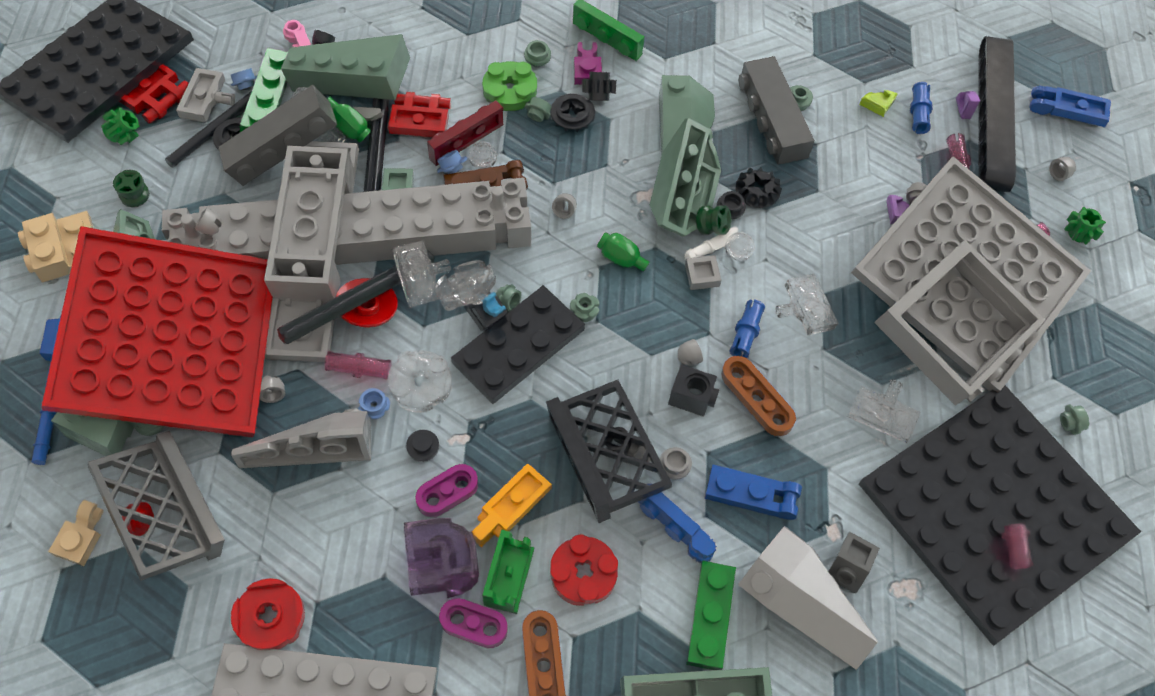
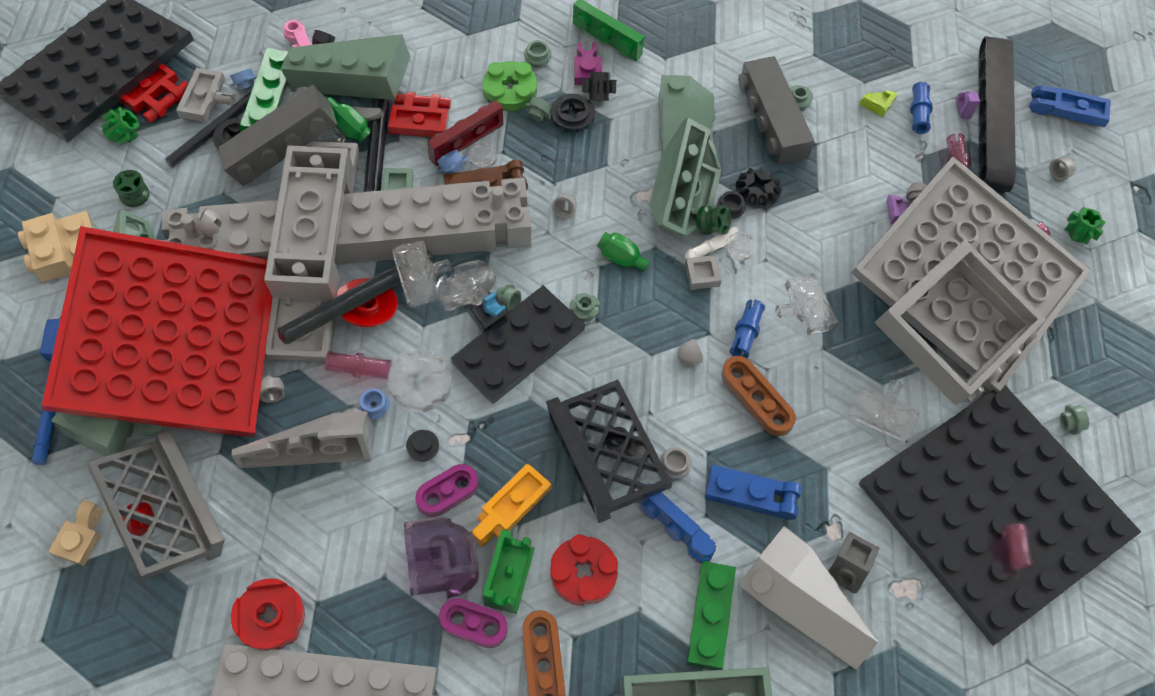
(691, 378): black brick -> none

